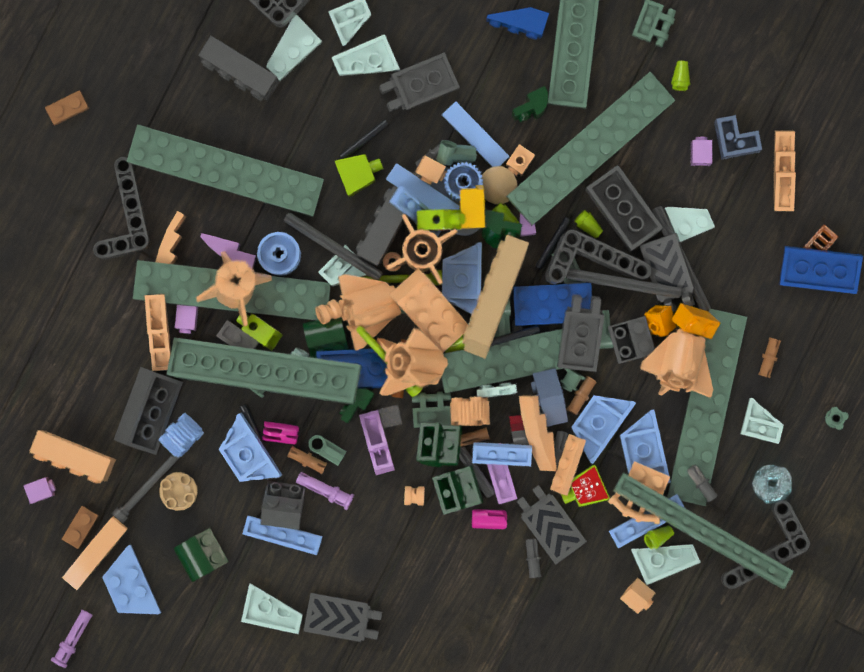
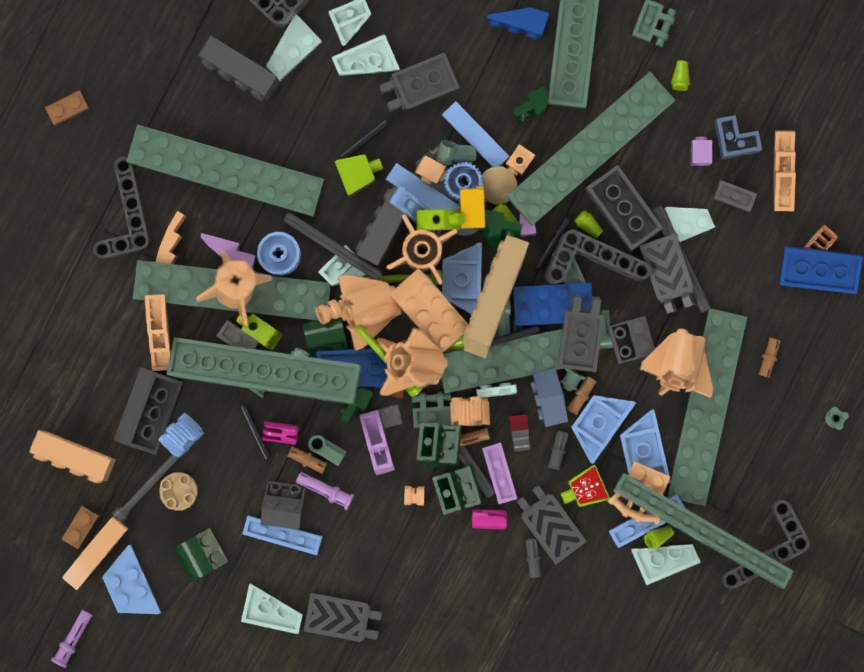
(40, 490): lavender brick -> none
(186, 318): lavender brick -> none
(246, 453): light blue wing -> none
(388, 256): light nougat plate -> none
(502, 454): light blue plate -> none
(537, 434): light nougat slope -> none
(568, 464): light nougat plate -> none
(624, 283): dark grey axle -> none
(638, 596): light nougat brick -> none
(660, 320): light orange brick -> none
(696, 321): light orange brick -> none
(702, 483): dark grey axle -> none
(735, 196): none -> flat silver plate
(761, 424): light aqua wing -> none
(776, 493): clear light blue plate -> none

